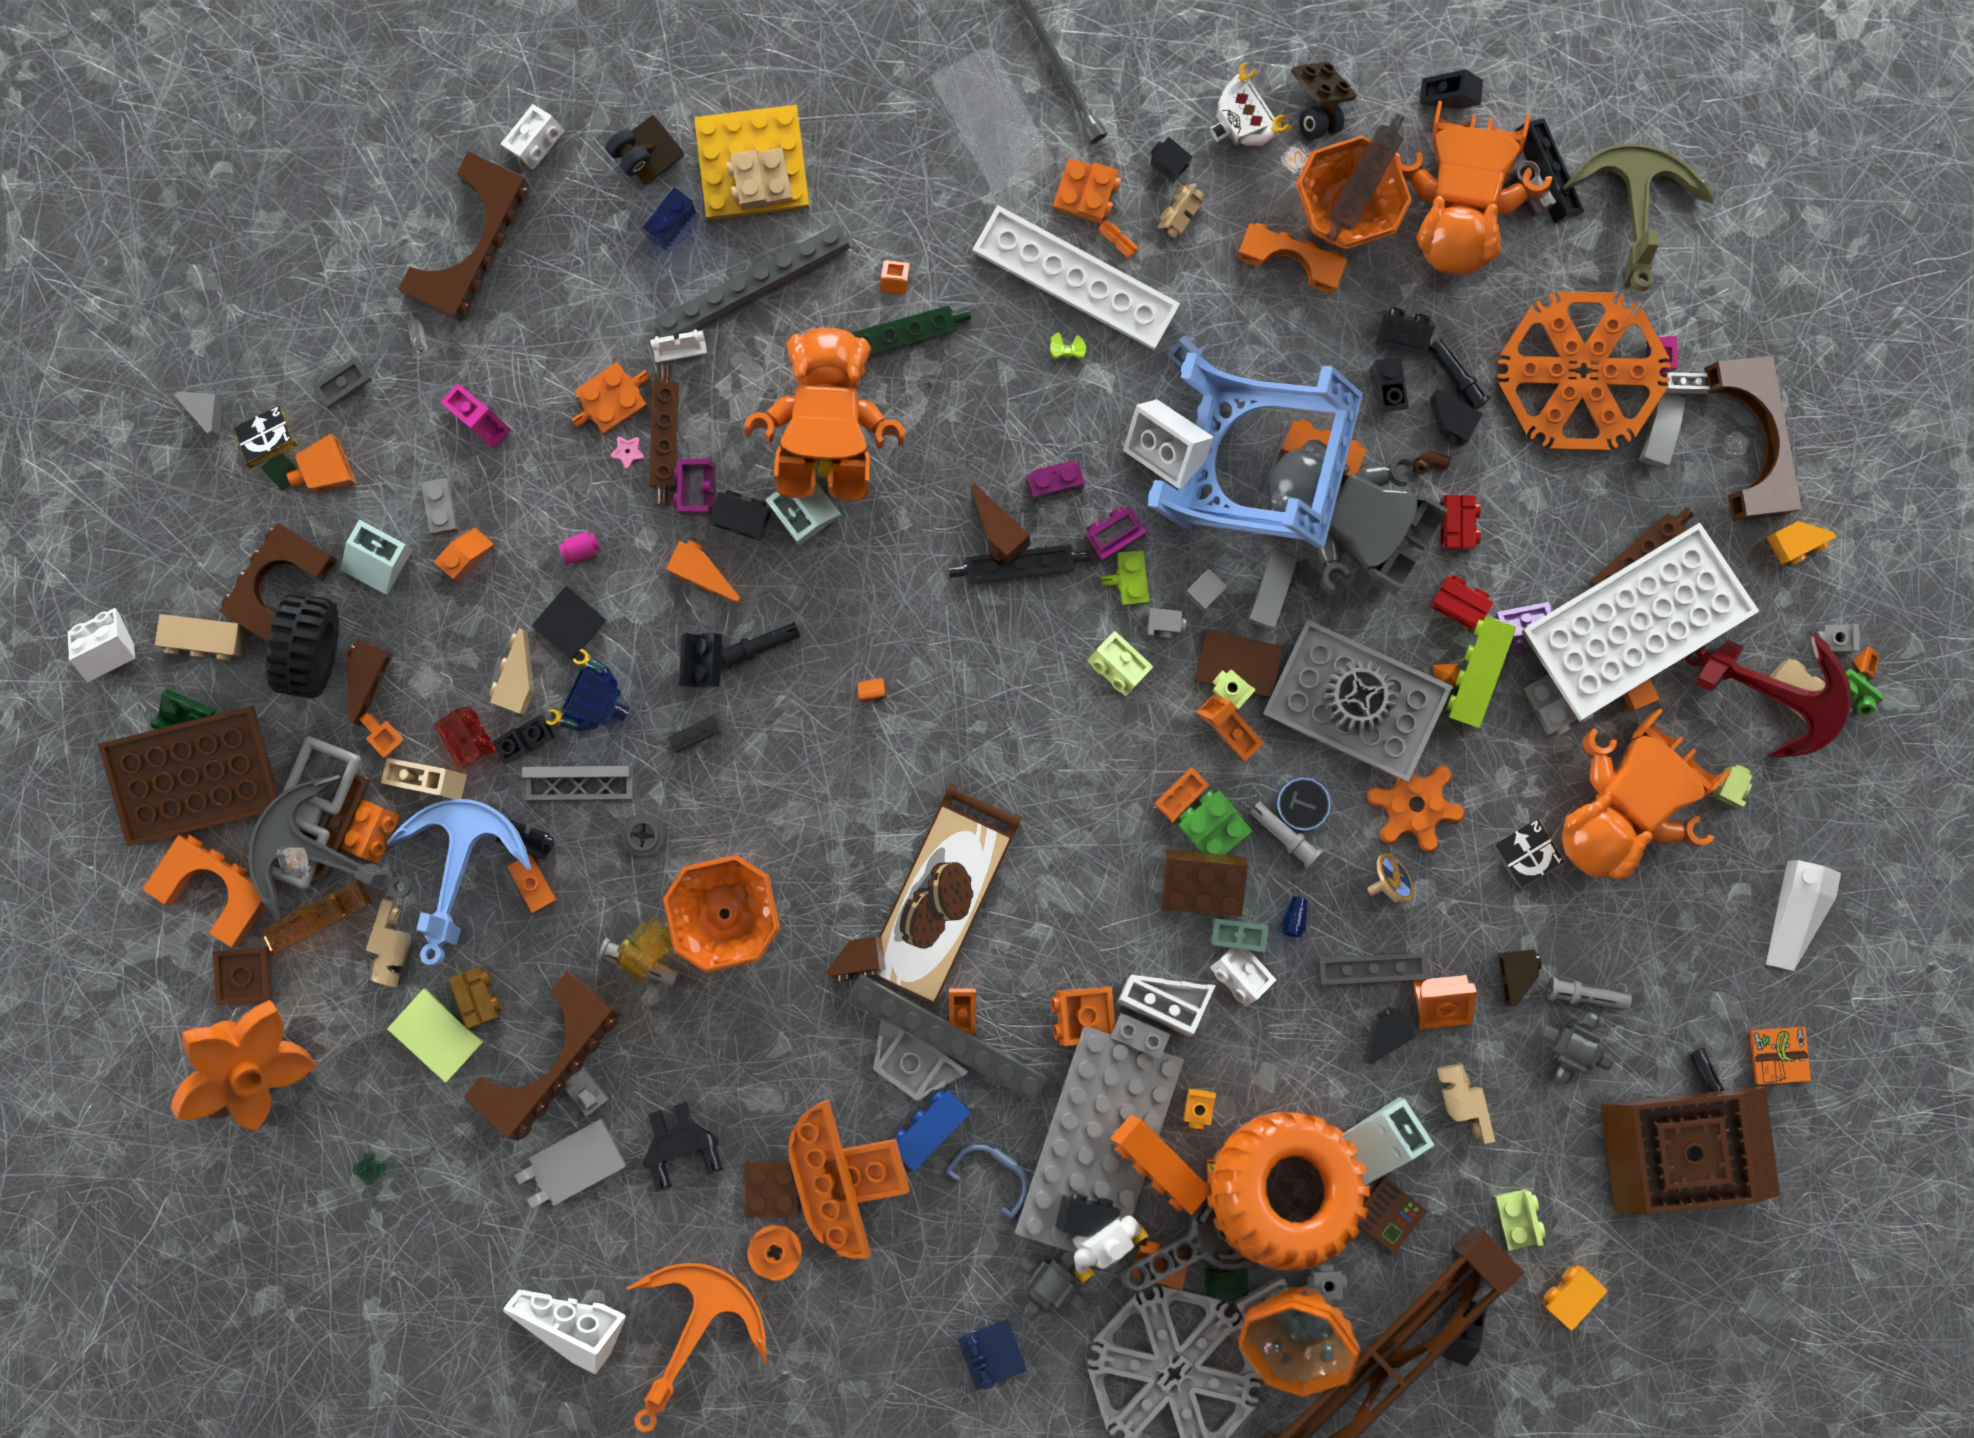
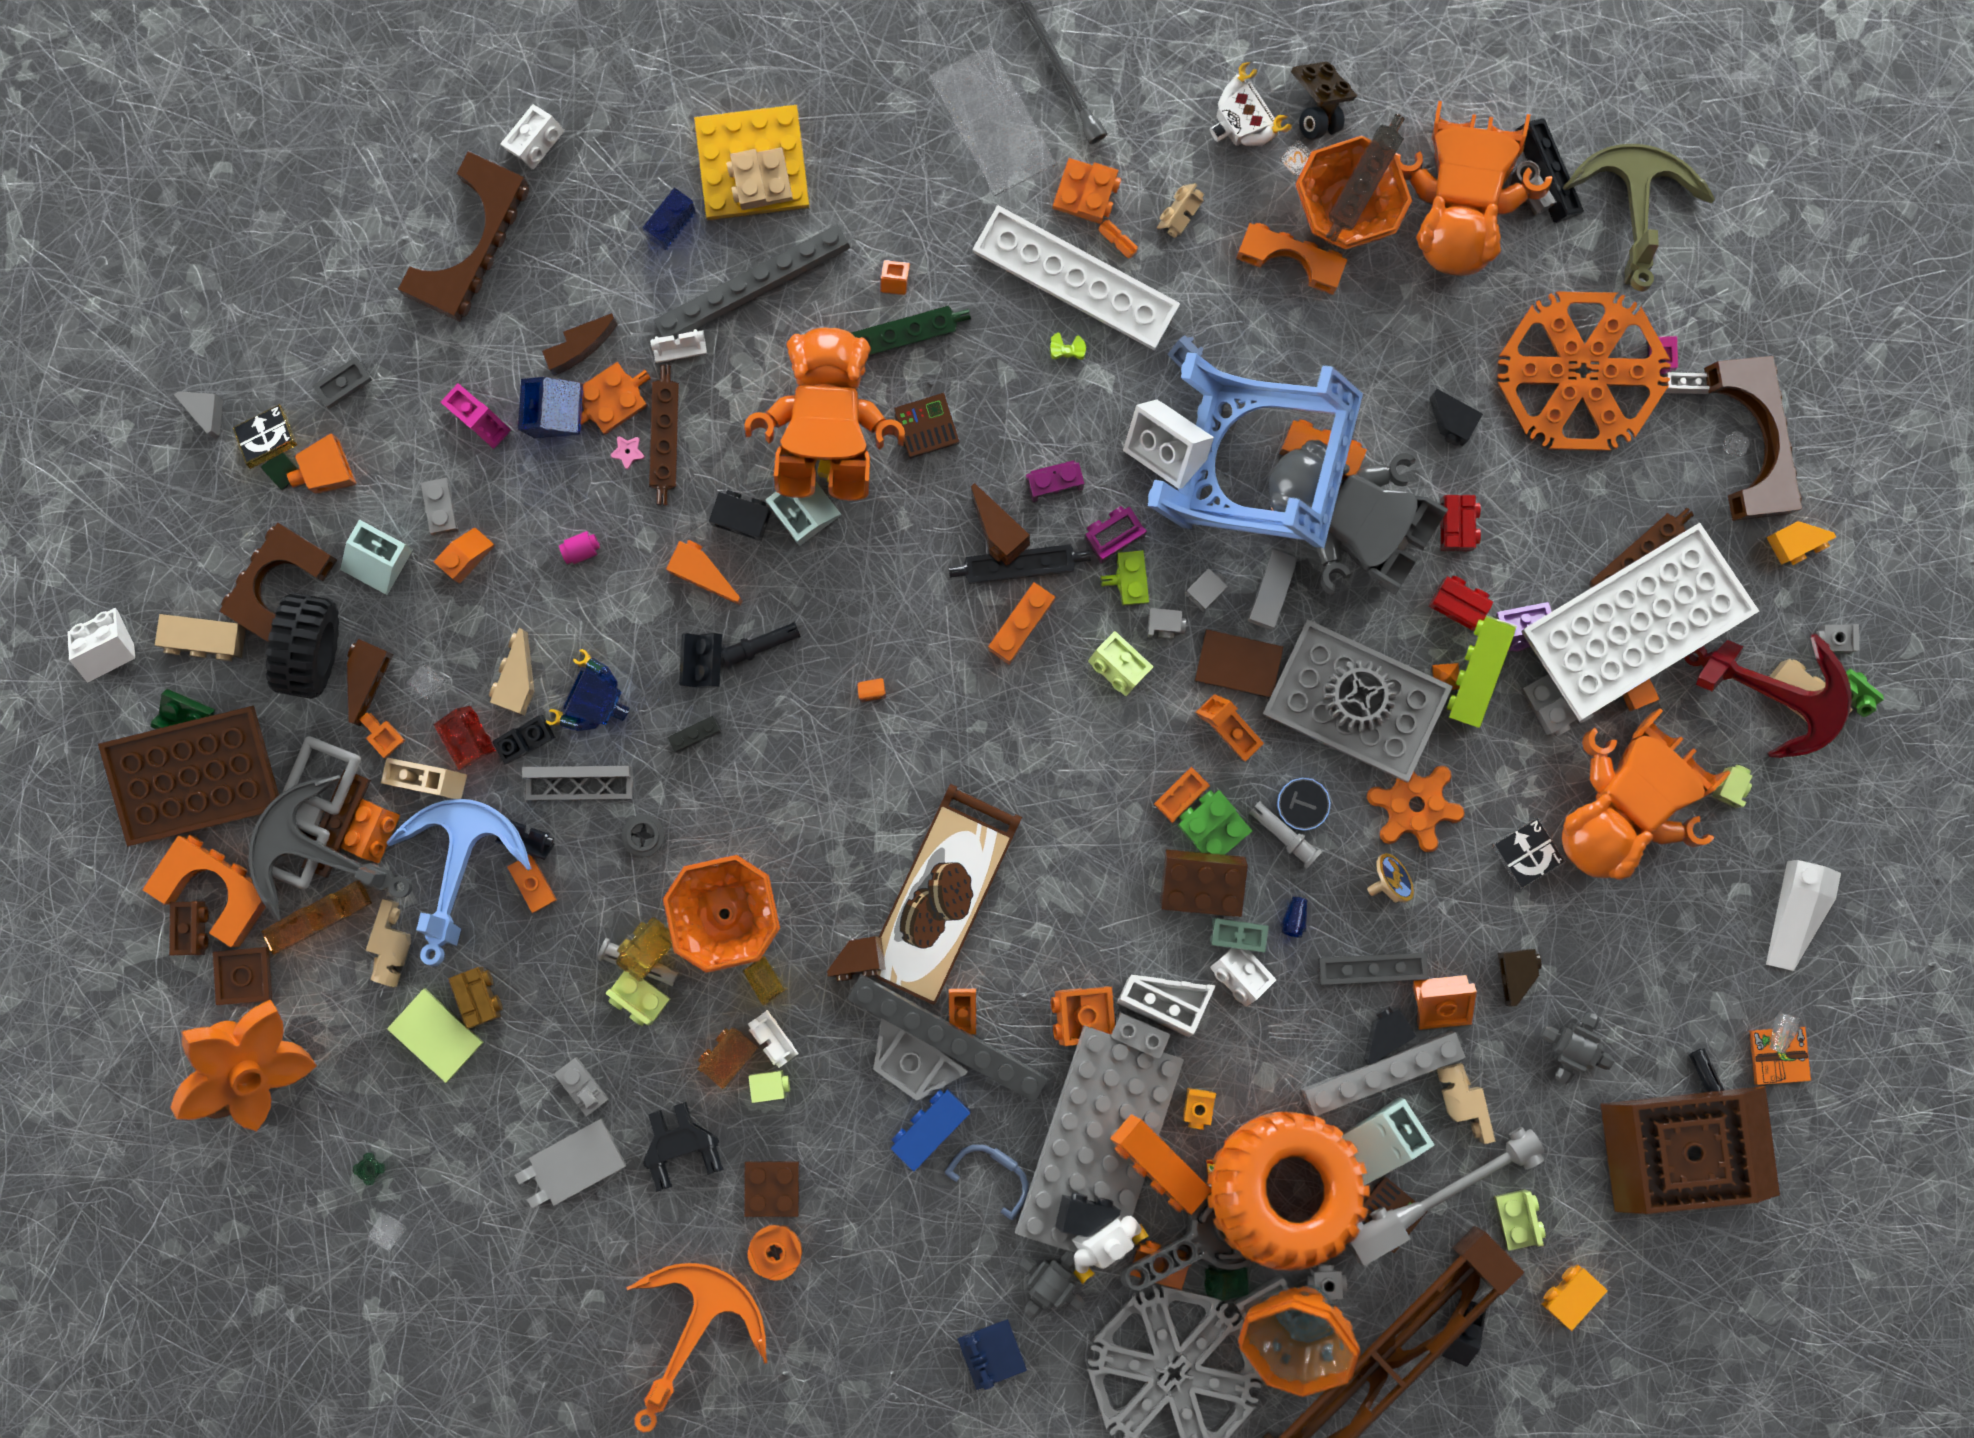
(188, 928): none -> reddish brown bracket
(293, 861): clear tile -> none
(386, 1232): none -> clear plate
(417, 336): clear tile -> none
(550, 407): none -> clear blue slope
(569, 623): black tile -> none
(573, 1329): white wedge -> none
(580, 344): none -> reddish brown slope
(587, 1022): reddish brown arch -> none
(638, 998): none -> yellowish green bracket
(645, 150): dark brown plate -> none
(695, 486): magenta window -> none
(727, 1057): none -> clear orange bracket
(764, 981): none -> clear yellow slope
(768, 1086): none -> yellowish green brick
(780, 1047): none -> white hinge
(837, 1179): orange plate -> none
(927, 425): none -> reddish brown tile
(1021, 623): none -> orange arch
(1170, 159): black brick -> none
(1243, 691): yellowish green brick -> none
(1383, 1074): none -> light grey arch
(1389, 384): black slope -> none
(1389, 1227): none -> light grey bar
(1405, 331): black bracket -> none
(1428, 460): reddish brown arm -> none
(1454, 89): black slope -> none
(1465, 384): black pin -> none
(1576, 993): light grey pin -> none
(1663, 431): light grey slope -> none
(1783, 1032): none -> clear cone
(1867, 662): orange slope -> none

